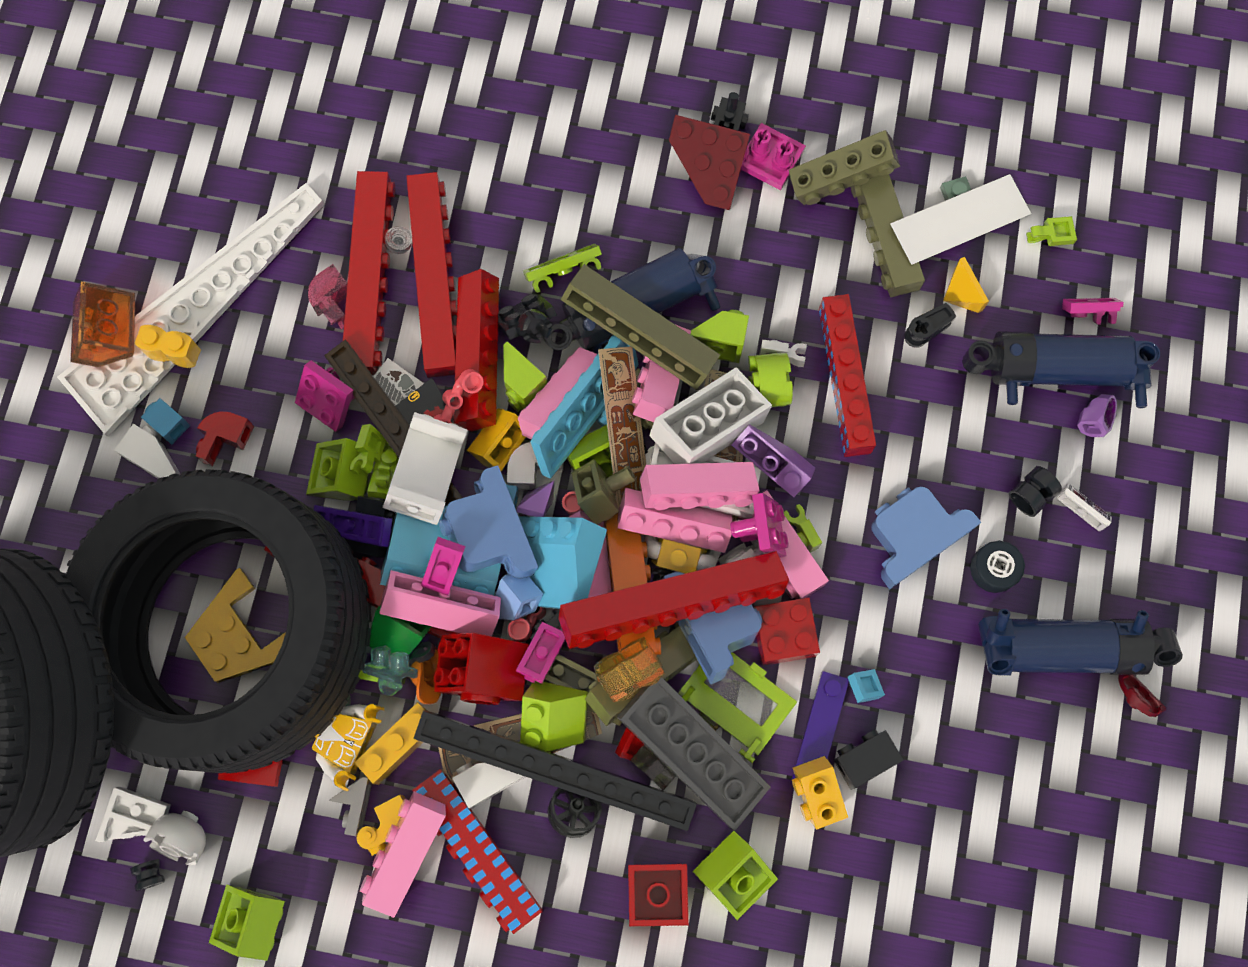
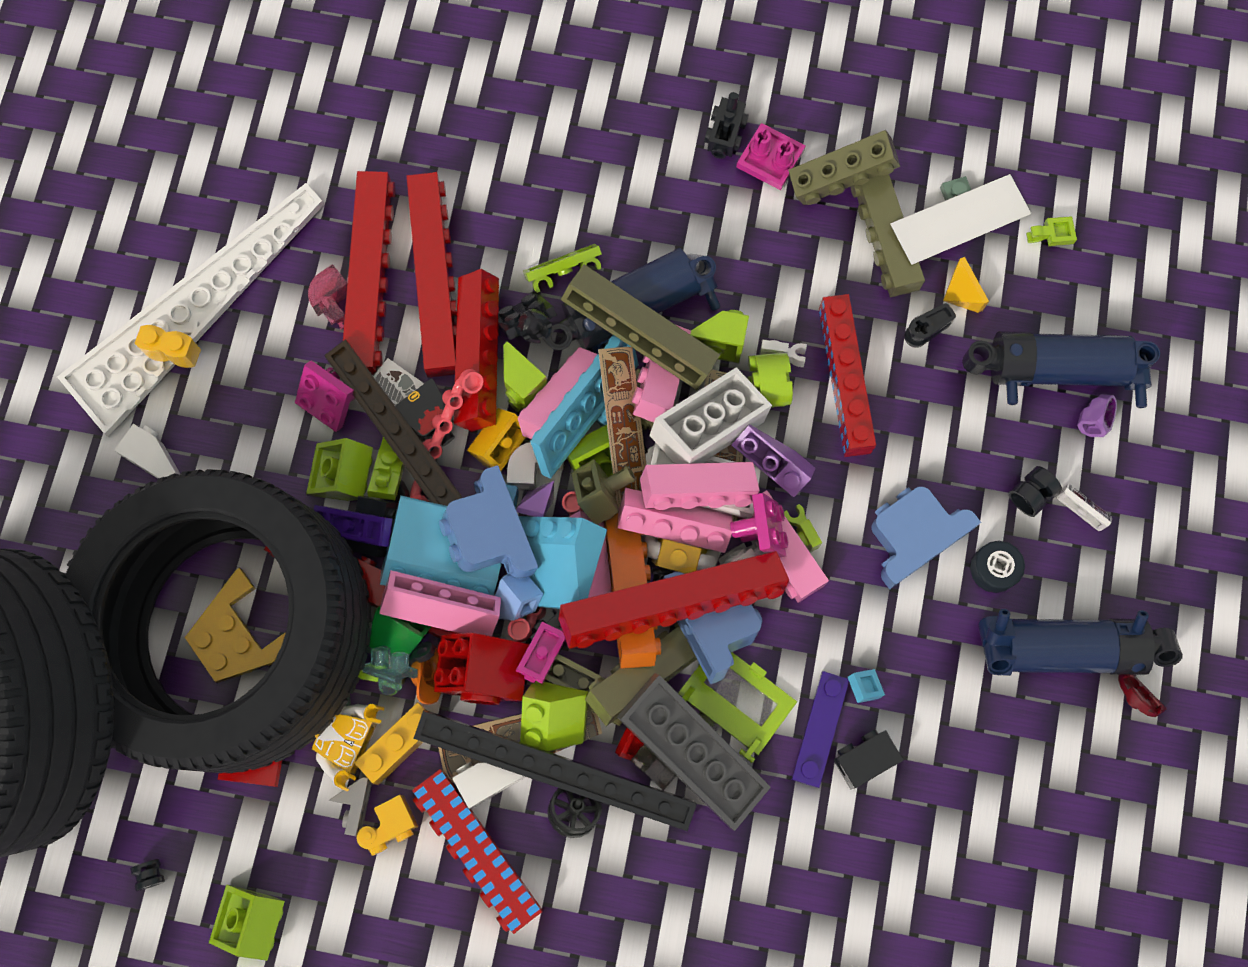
(102, 325): clear orange slope -> none
(129, 815): white wing -> none
(165, 420): dark azure brick -> none
(177, 837): white cylinder -> none
(221, 429): red brick -> none
(371, 446): lime plate -> none
(398, 240): clear tile -> none
(403, 853): bright pink brick -> none
(425, 468): white panel -> none
(443, 565): dark pink plate -> none
(629, 670): clear yellow brick -> none
(658, 895): red brick -> none
(710, 157): dark red plate -> none
(735, 875): lime slope -> none
(787, 632): red brick -> none
(819, 793): yellow brick -> none
(1097, 306): dark pink plate -> none

